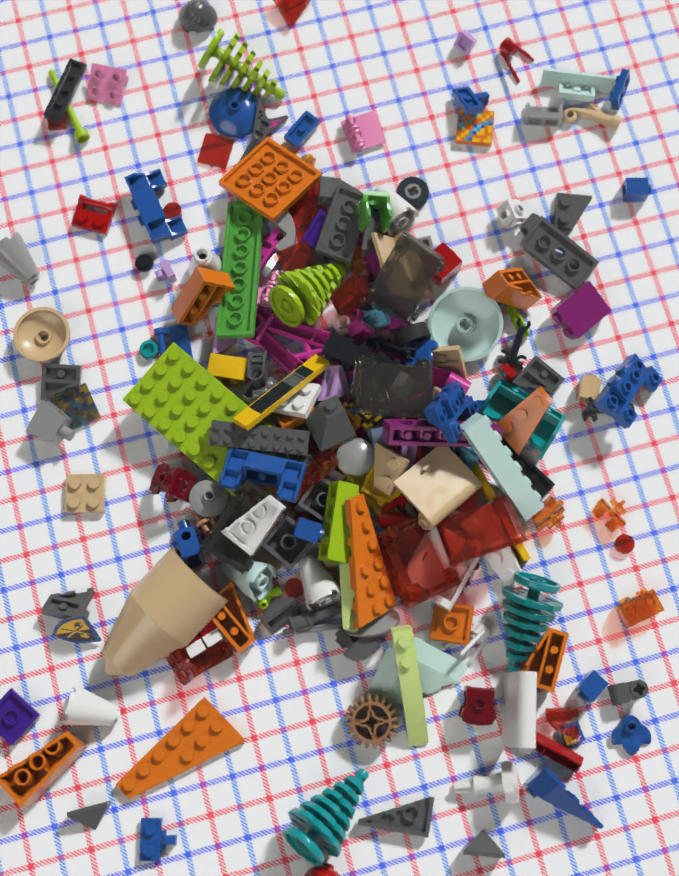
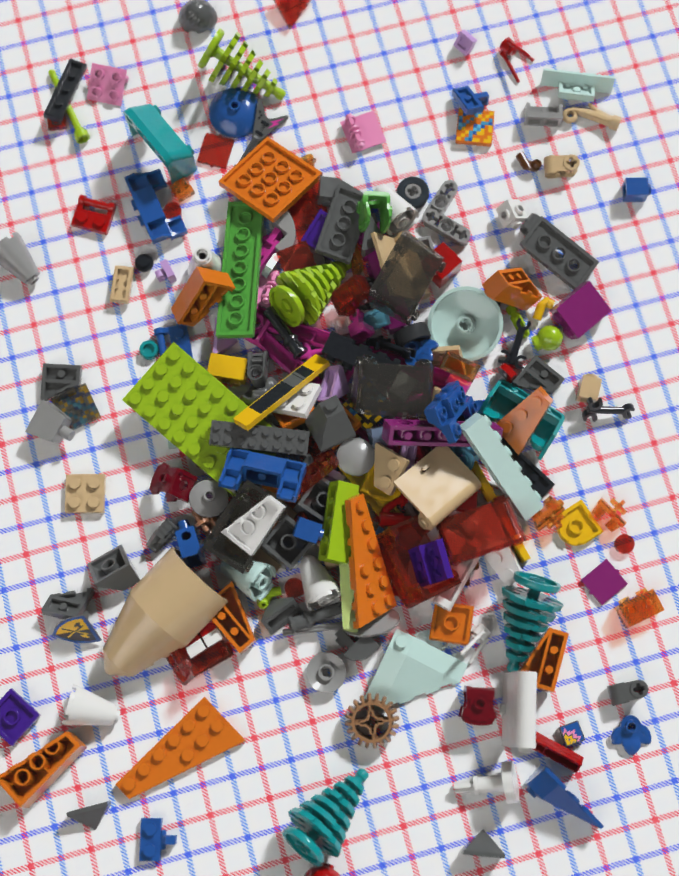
(34, 326): tan dish -> none
(113, 570): none -> dark grey slope
(121, 284): none -> tan plate
(162, 140): none -> teal windscreen
(162, 535): none -> dark grey hinge
(182, 189): none -> clear orange tile
(290, 339): none -> black pin
(301, 129): blue plate -> none
(326, 661): none -> light grey dish
(407, 819): dark grey wing -> none
(409, 684): yellowish green slope -> none
(430, 563): none -> dark purple slope
(438, 213): none -> light grey beam
(459, 366): none -> clear orange slope
(527, 164): none -> reddish brown arm
(540, 308): none -> yellow arm
(547, 338): none -> lime piece
(559, 166): none -> tan piece
(560, 714): clear red plant -> none
(569, 210): dark grey wing -> none
(578, 525): none -> yellow tile
(591, 686): blue brick -> none
(604, 582): none -> magenta piece
(621, 85): blue plate -> none
(622, 388): blue bracket -> none

